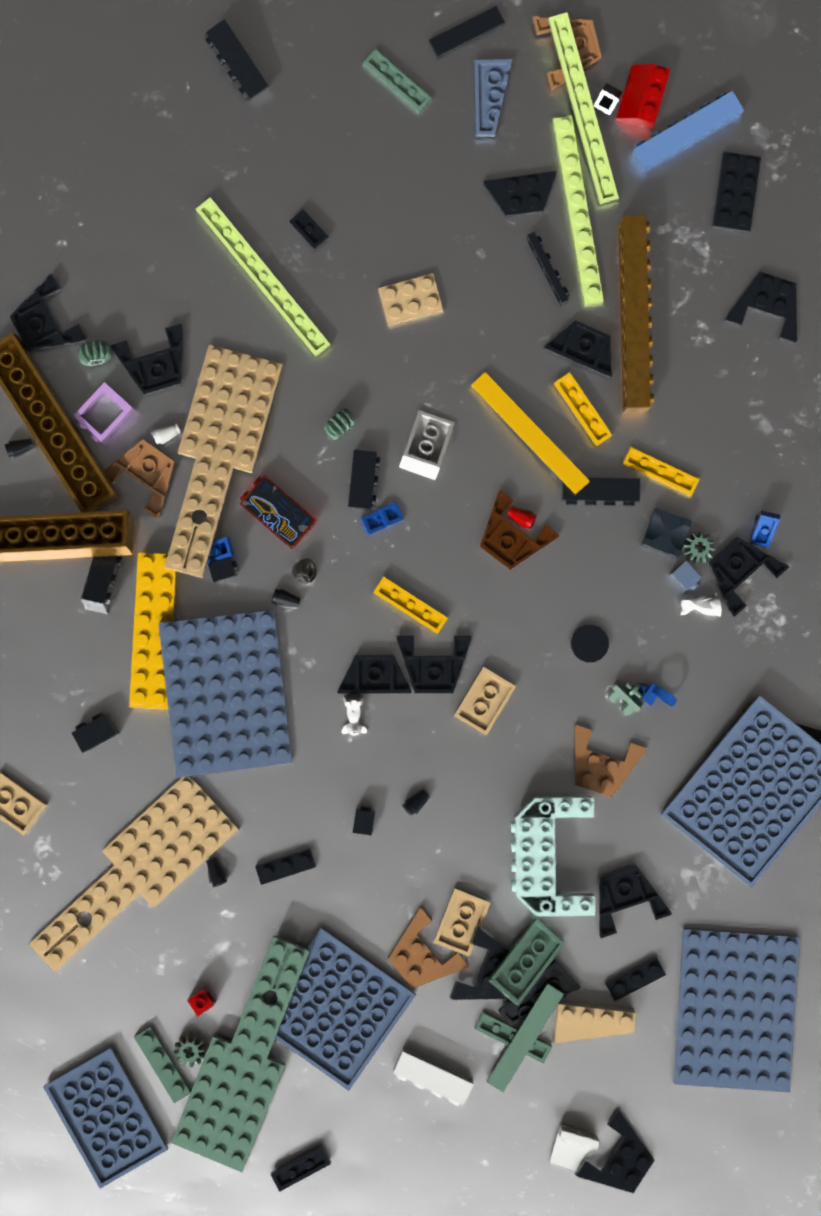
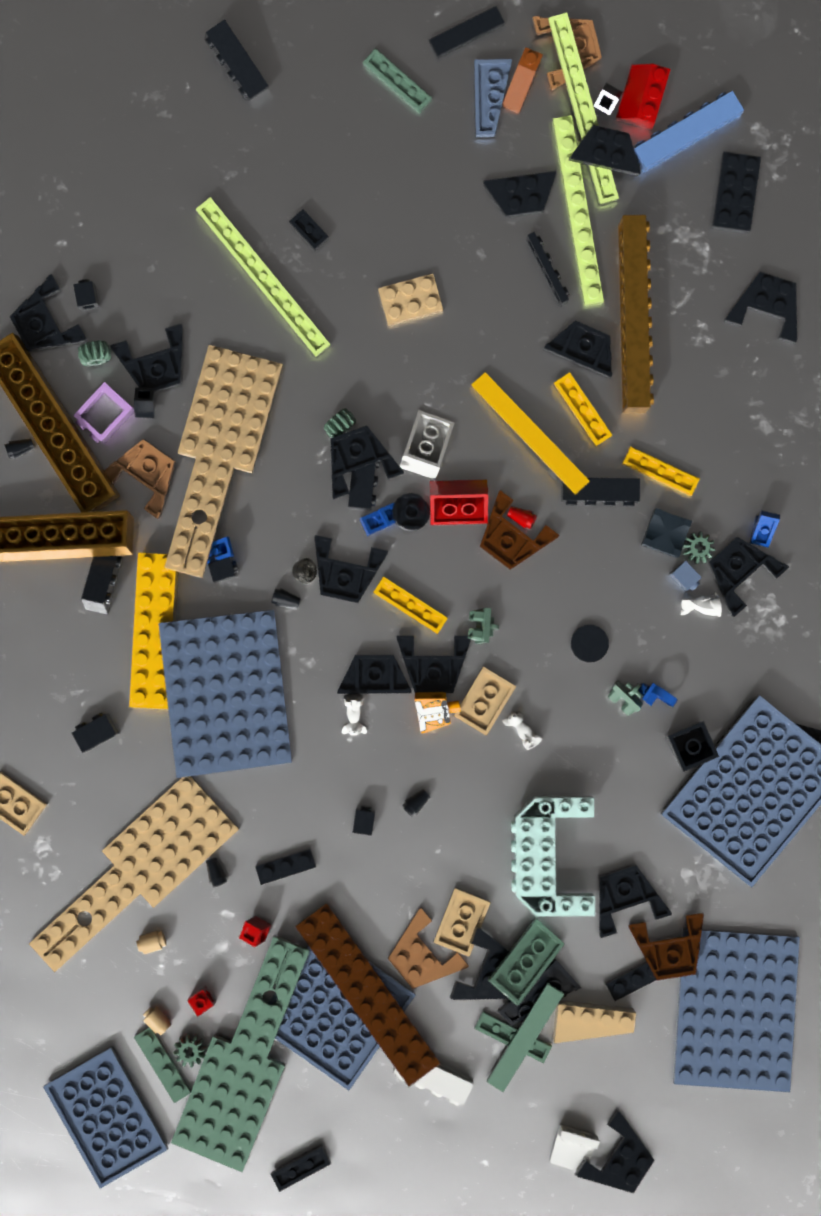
(86, 294): none -> black brick
(144, 402): none -> black brick
(151, 942): none -> tan brick
(156, 1020): none -> tan brick
(165, 433): white cone -> none
(255, 931): none -> red brick
(277, 511): panel -> none
(345, 579): none -> black wing
(356, 451): none -> black wing
(367, 995): none -> reddish brown plate
(410, 512): none -> black tile
(434, 710): none -> torso
(459, 502): none -> red slope
(484, 625): none -> sand green hips
(522, 80): none -> slope
(528, 736): none -> white animal
(599, 771): medium nougat wing -> none
(607, 150): none -> black wing
(673, 956): none -> reddish brown wing
(692, 746): none -> black slope

